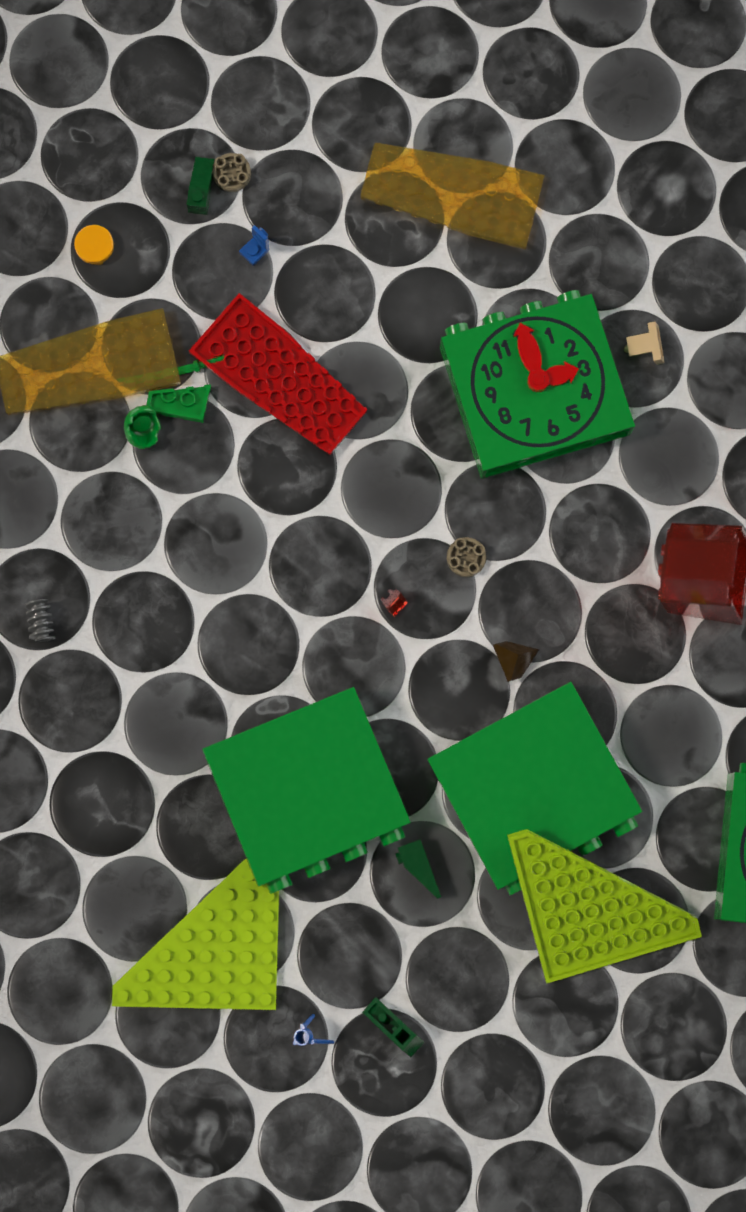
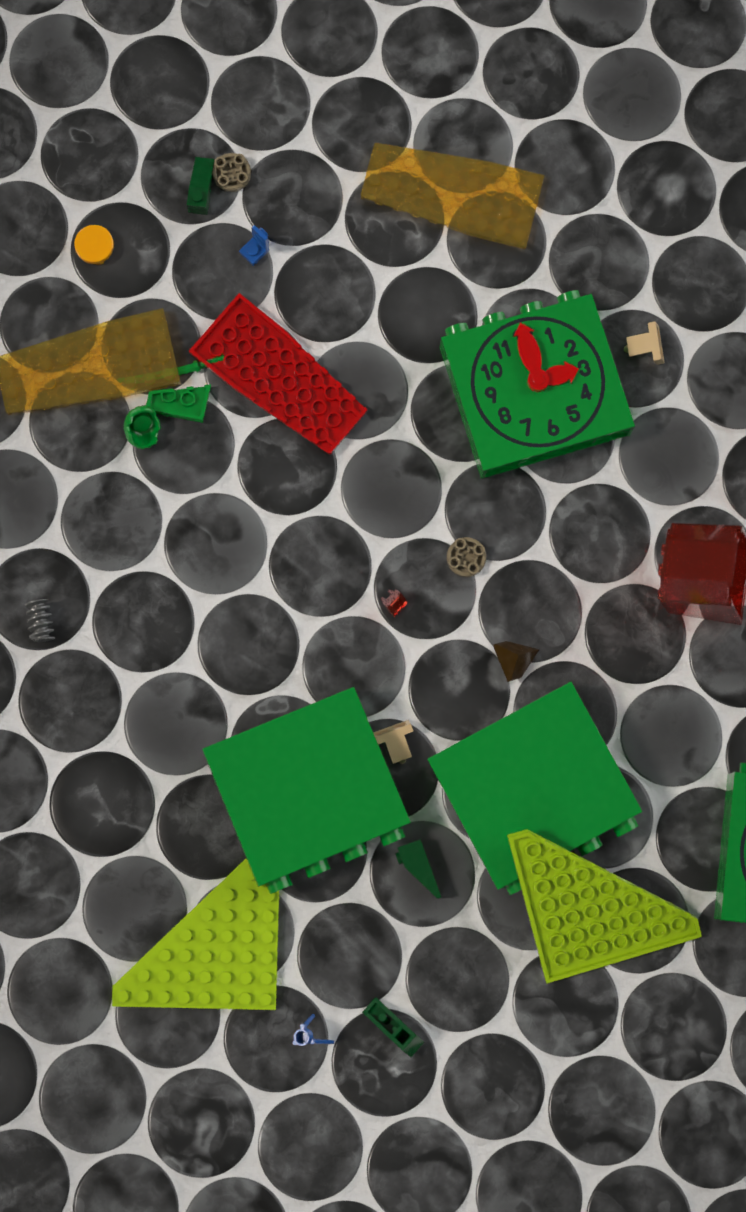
(396, 741): none -> tan piece

